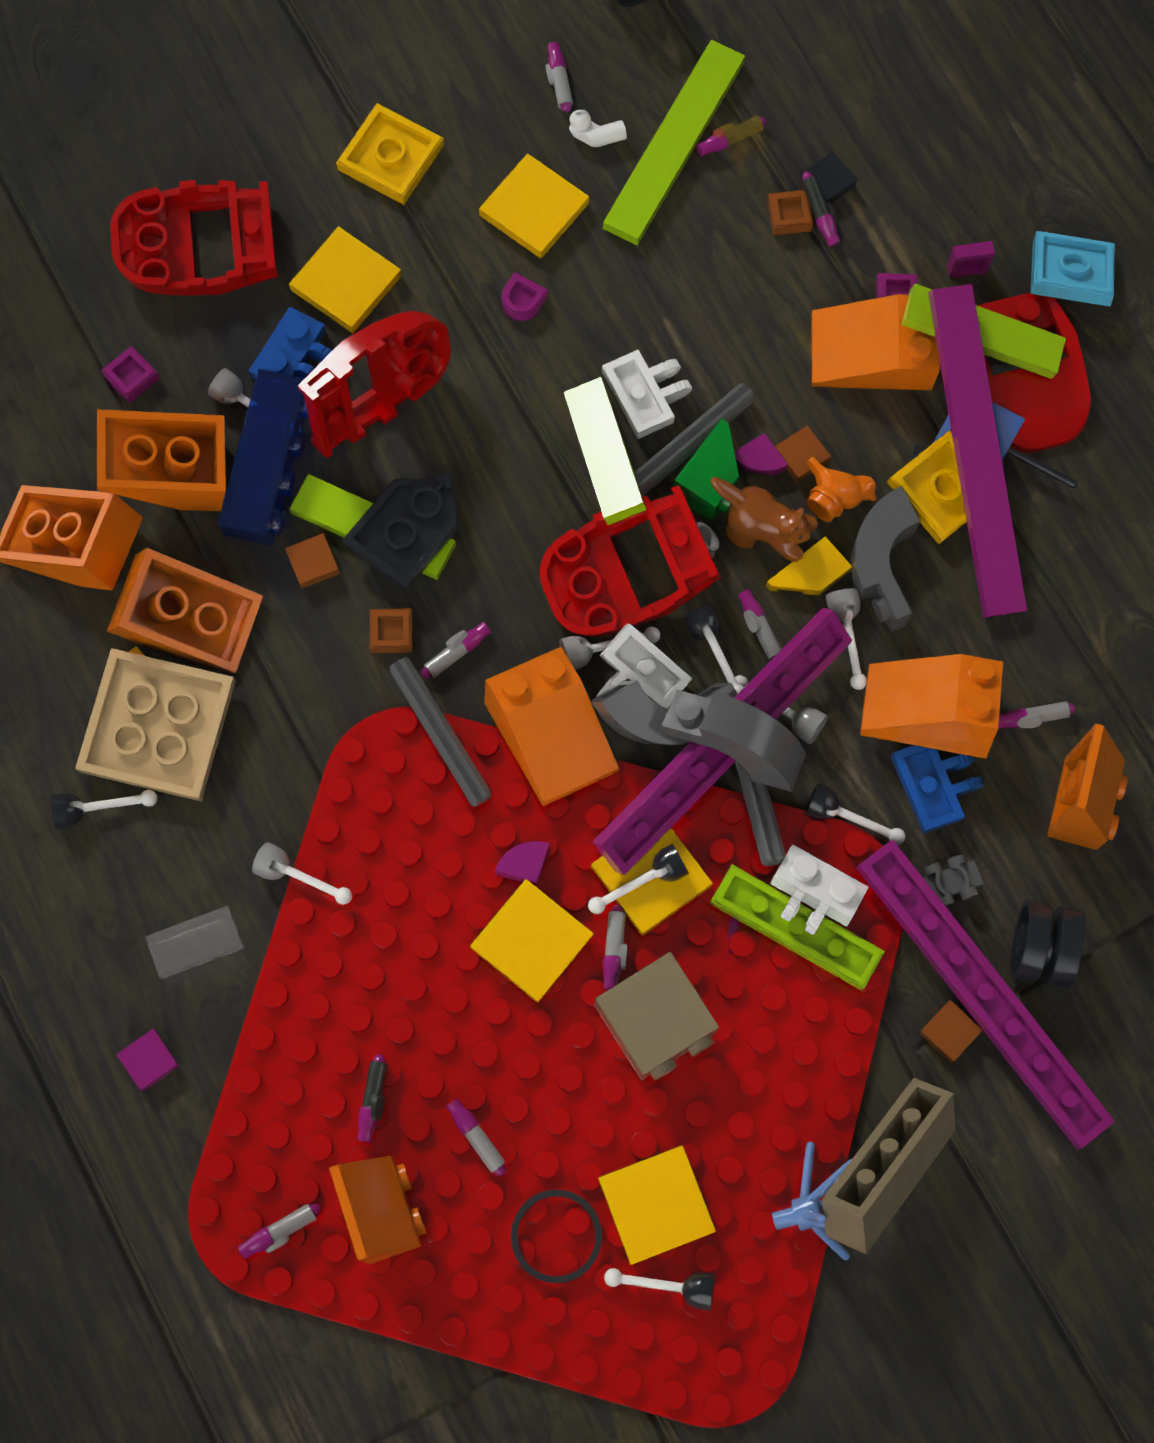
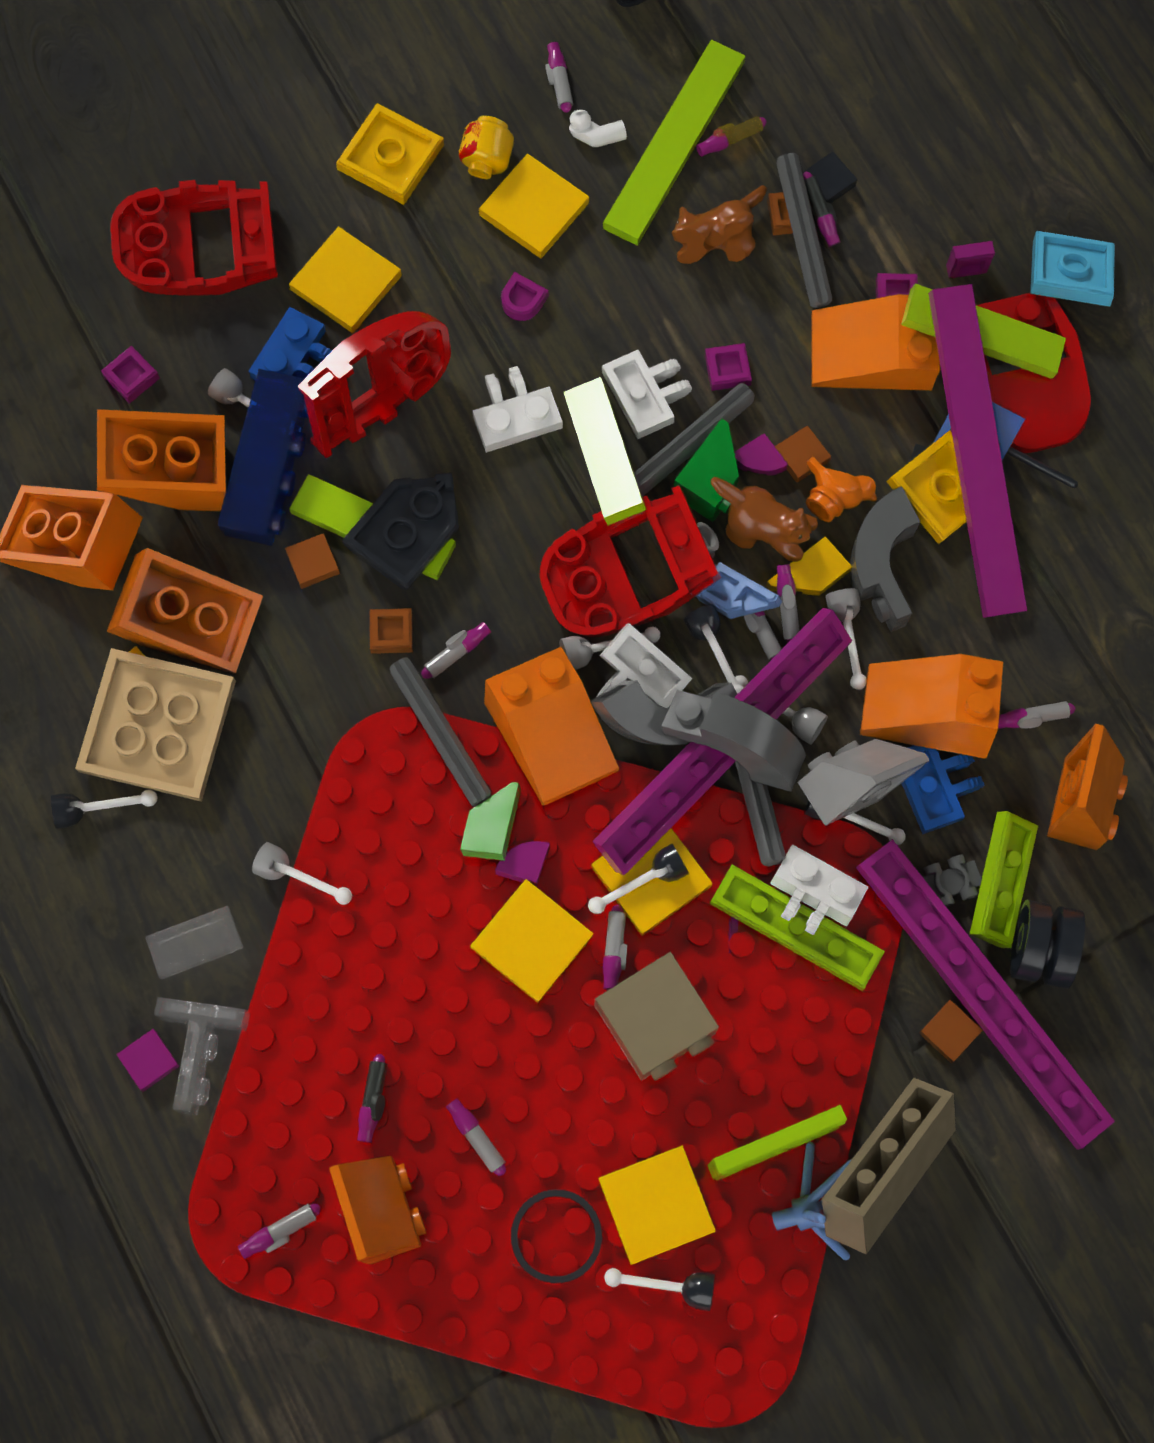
(199, 1045): none -> clear bracket
(486, 147): none -> yellow head
(491, 825): none -> bright green tile
(517, 417): none -> white hinge
(722, 228): none -> dark orange animal
(727, 366): none -> magenta tile
(737, 595): none -> medium blue tile
(777, 1143): none -> lime tile
(787, 591): none -> light grey piece
(804, 230): none -> dark grey axle
(857, 777): none -> light grey slope
(1004, 879): none -> lime tile

